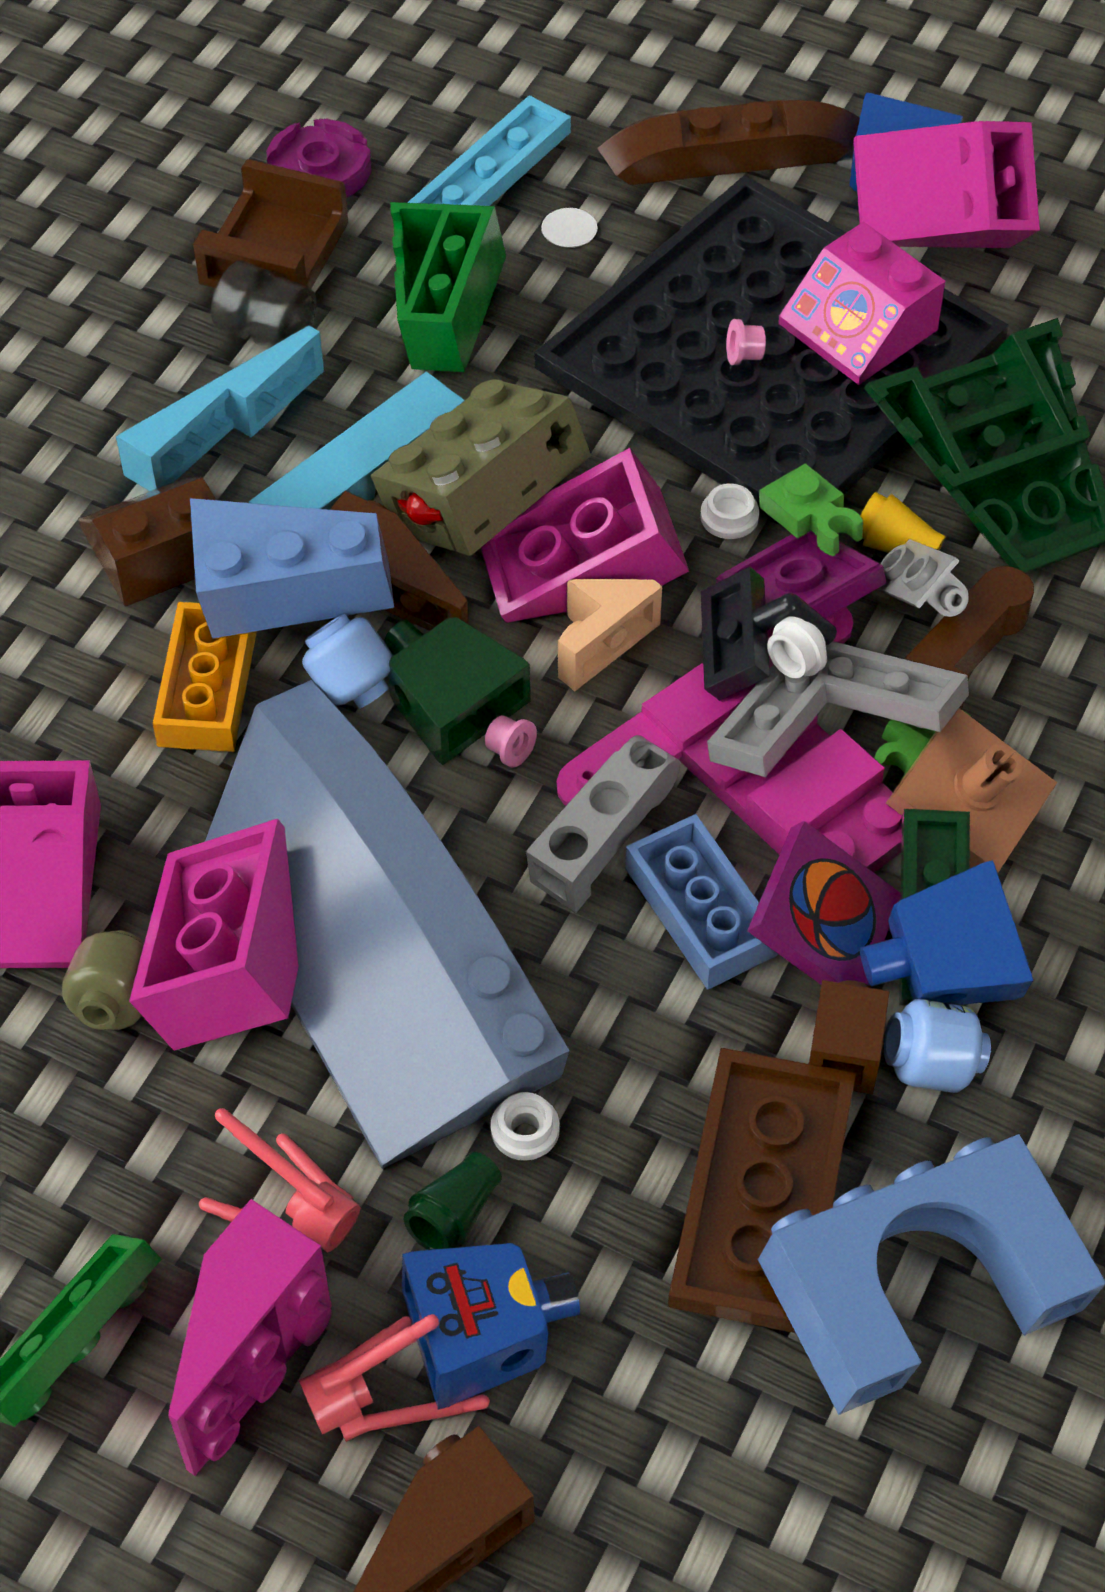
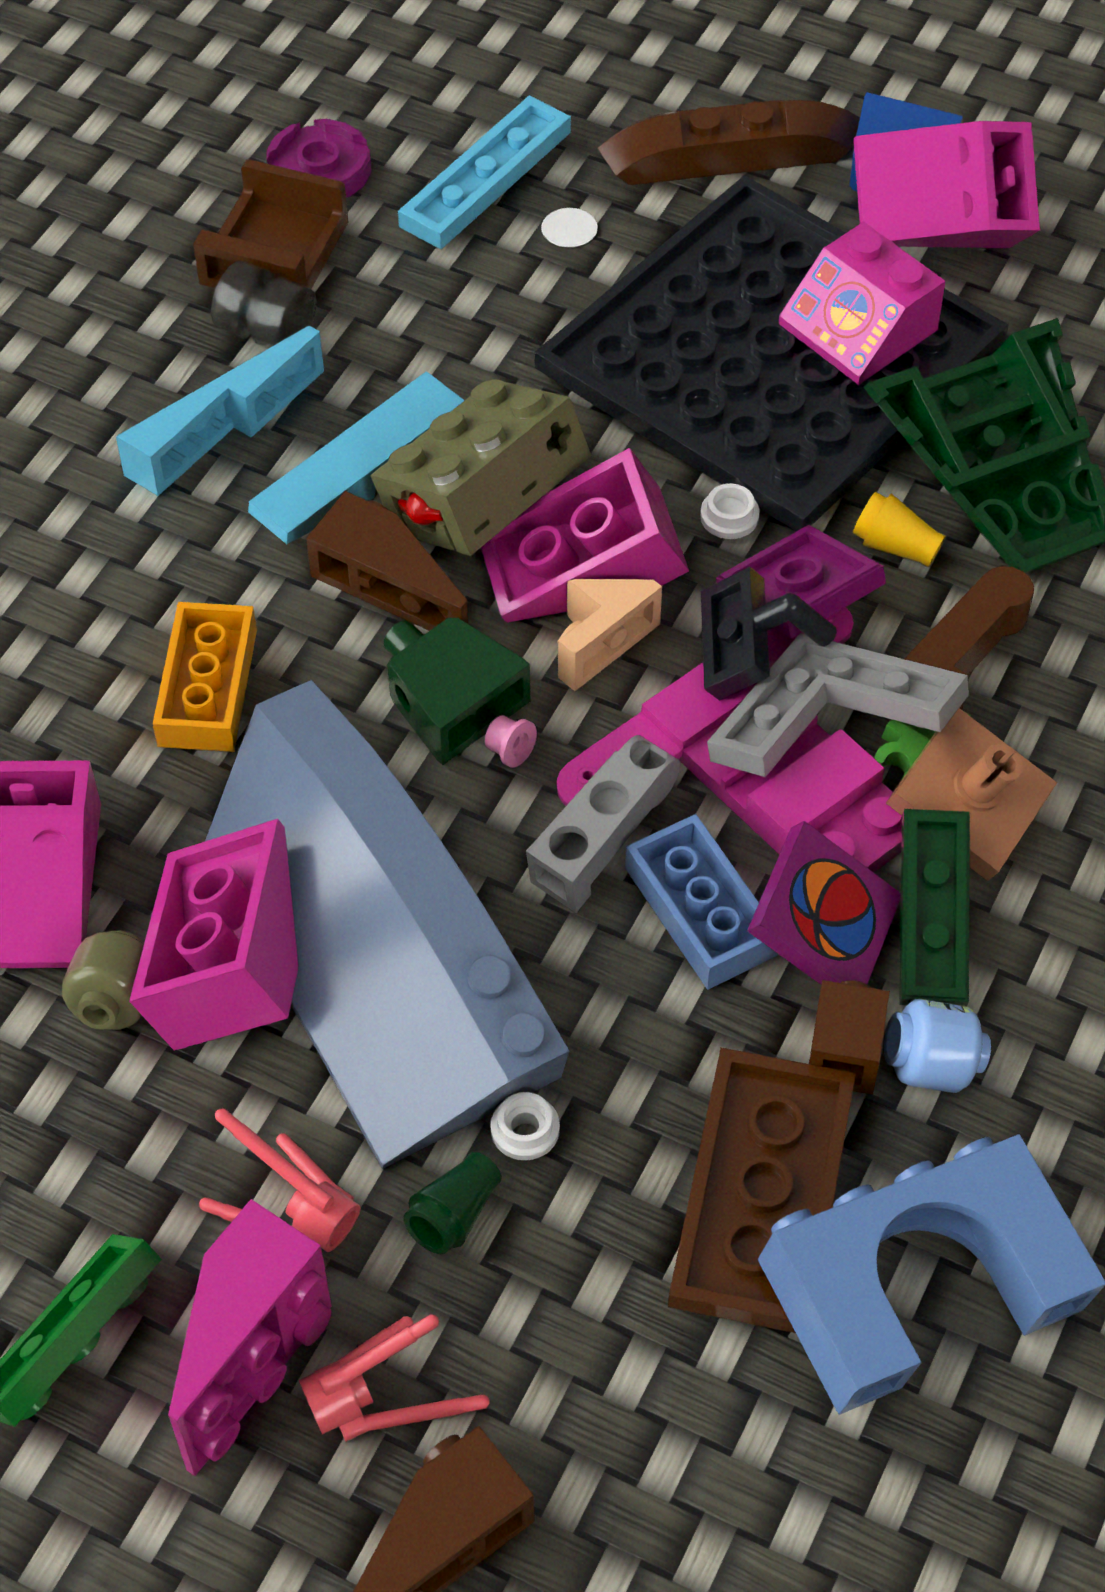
(147, 539): reddish brown slope -> none
(285, 565): medium blue wedge -> none
(348, 661): light blue head -> none
(444, 279): green wedge -> none
(486, 1313): blue torso -> none
(744, 342): bright pink piece -> none
(797, 648): white plate -> none
(808, 503): bright green plate -> none
(924, 574): light grey hinge -> none
(953, 943): blue torso -> none

